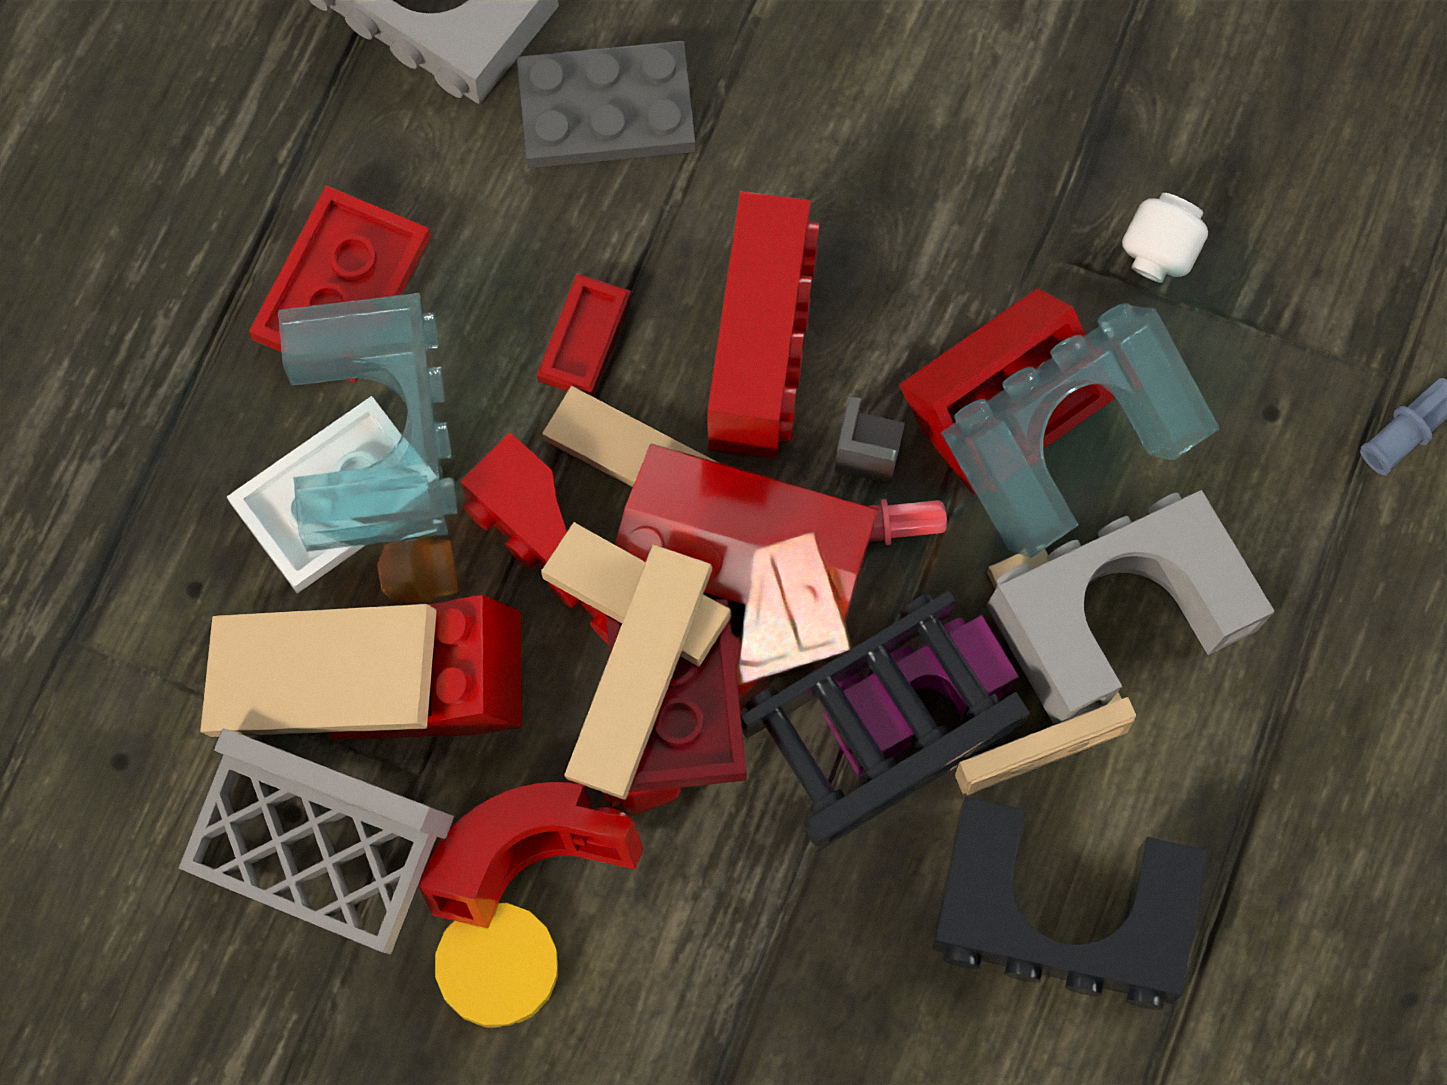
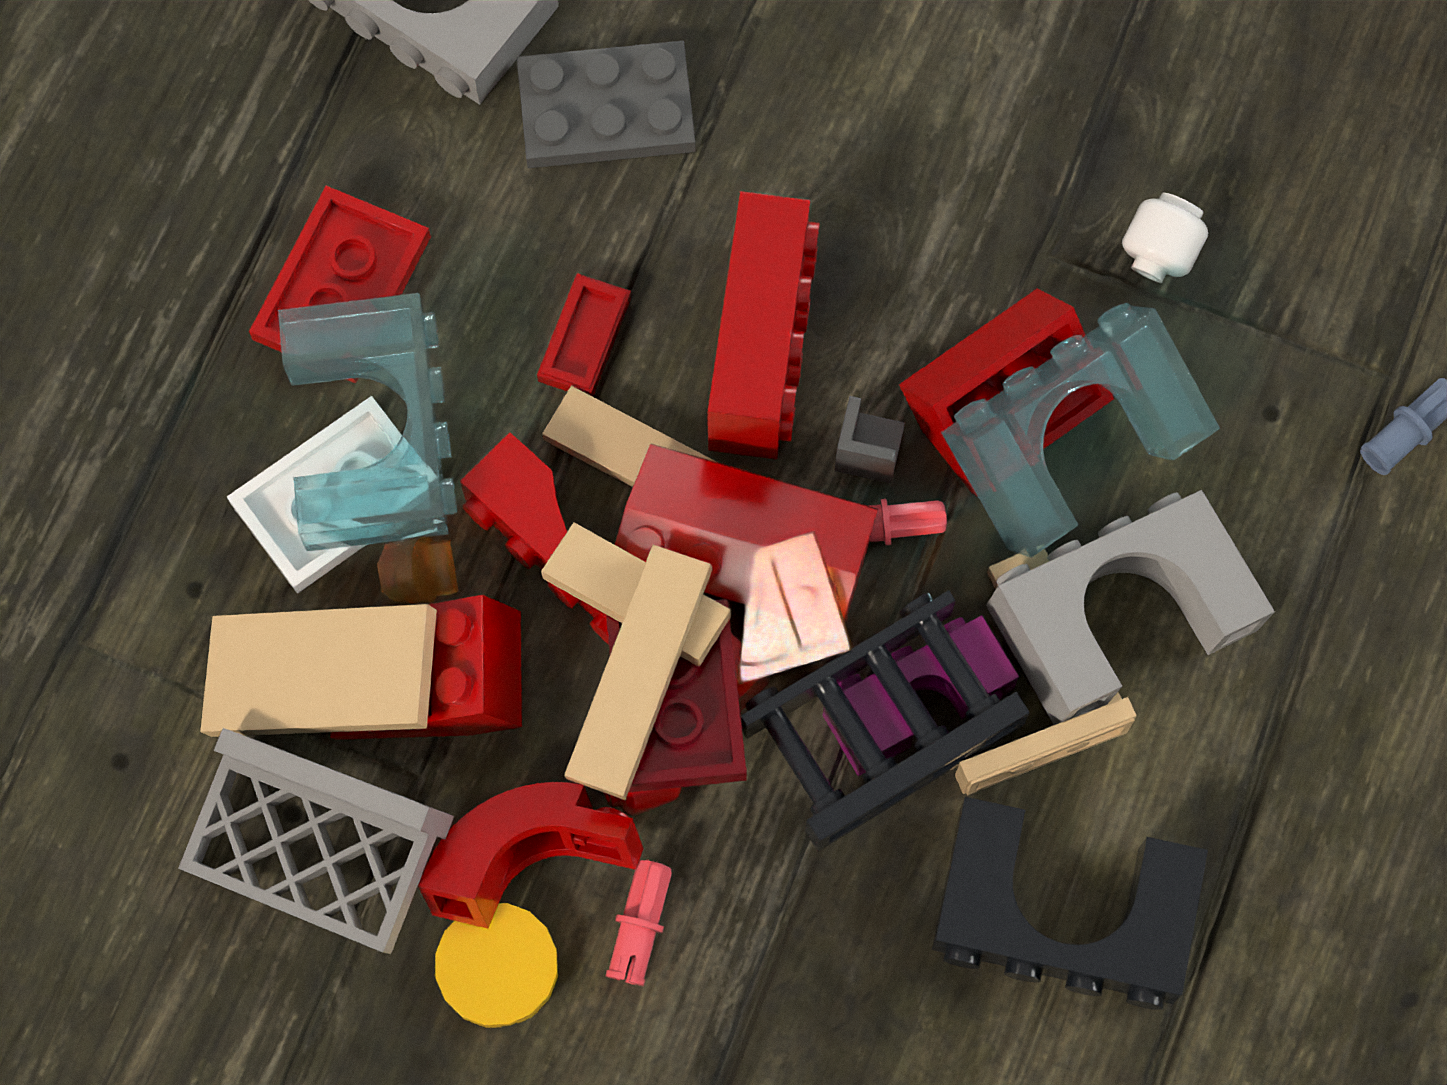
(640, 922): none -> coral axle

